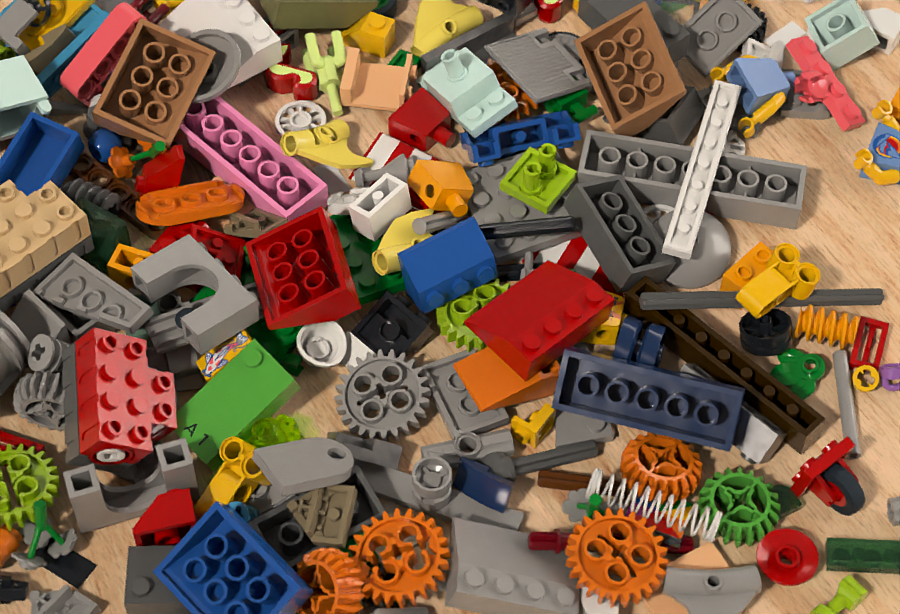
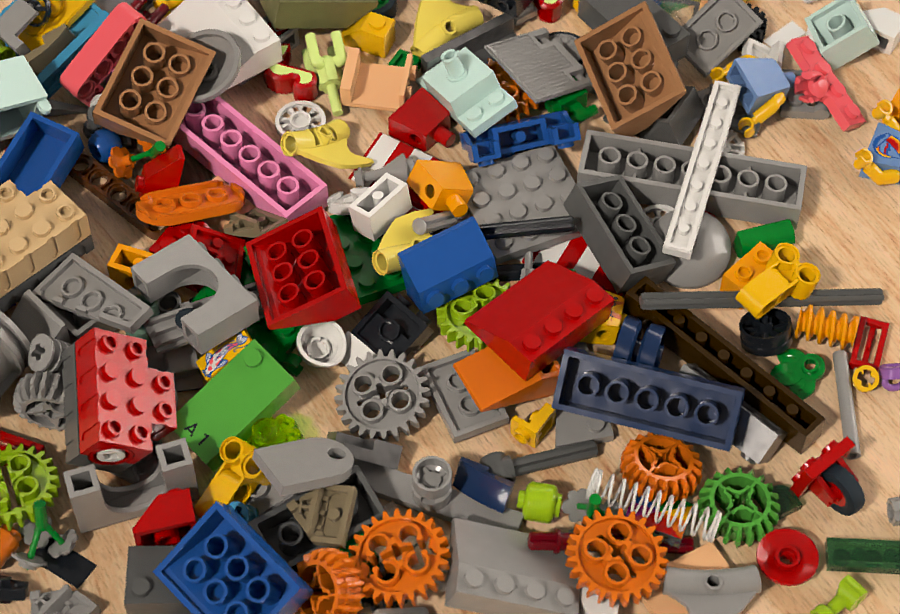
(96, 194): dark grey piece -> none
(106, 233): clear green slope -> none
(332, 178): white sticker -> none
(481, 445): light grey piece -> none
(538, 178): lime plate -> none
(540, 502): none -> lime head
(574, 481): reddish brown axle -> none
(768, 234): none -> green brick

